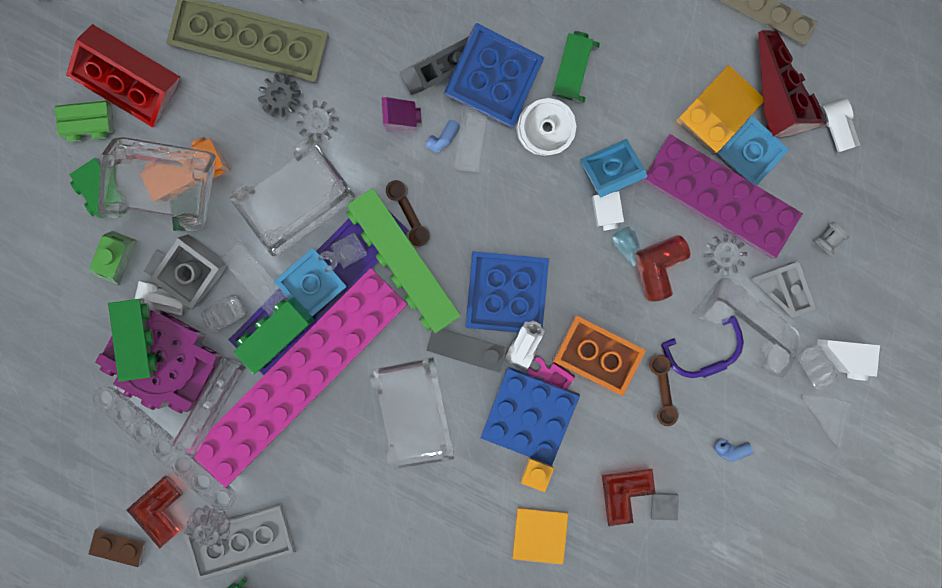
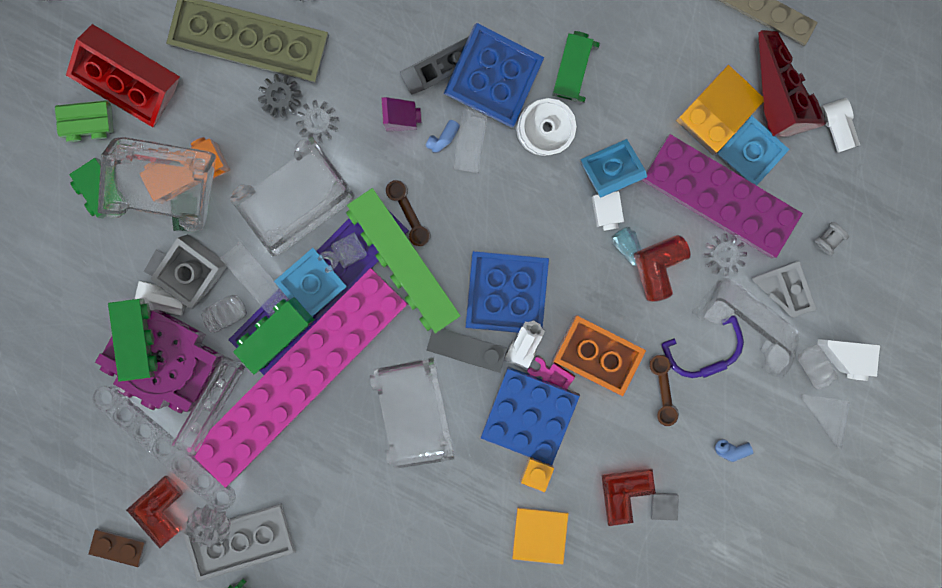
(112, 256): bright green torso -> none

